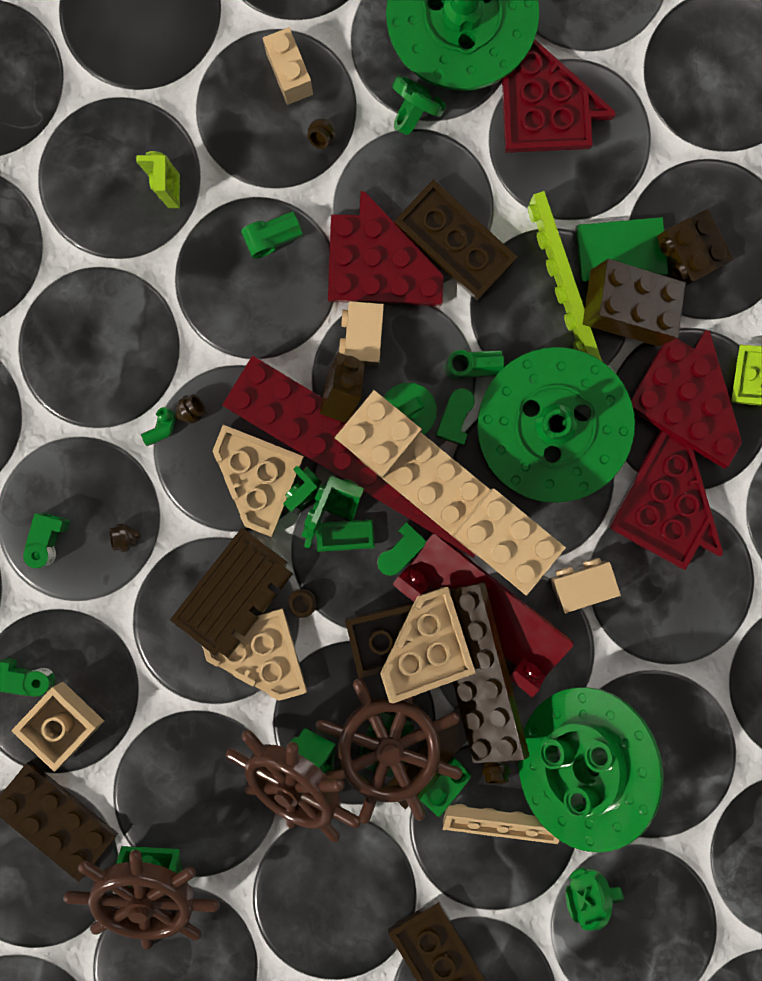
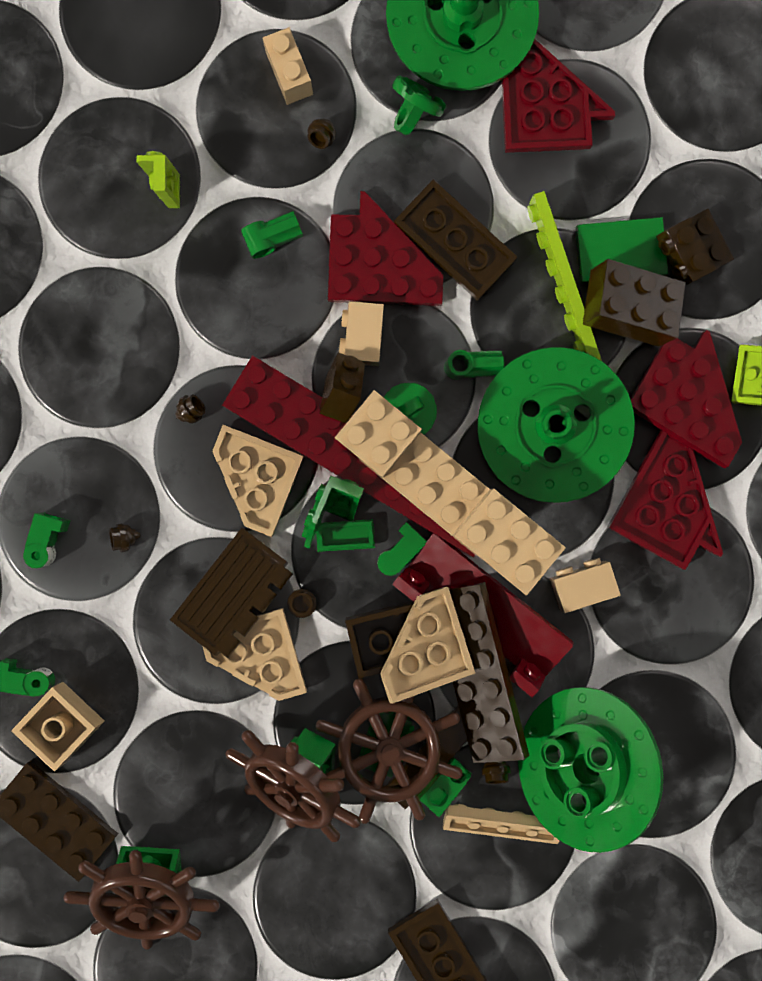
(163, 428): green arm -> none
(301, 495): green bracket -> none
(458, 406): green leg -> none
(591, 899): green tile -> none

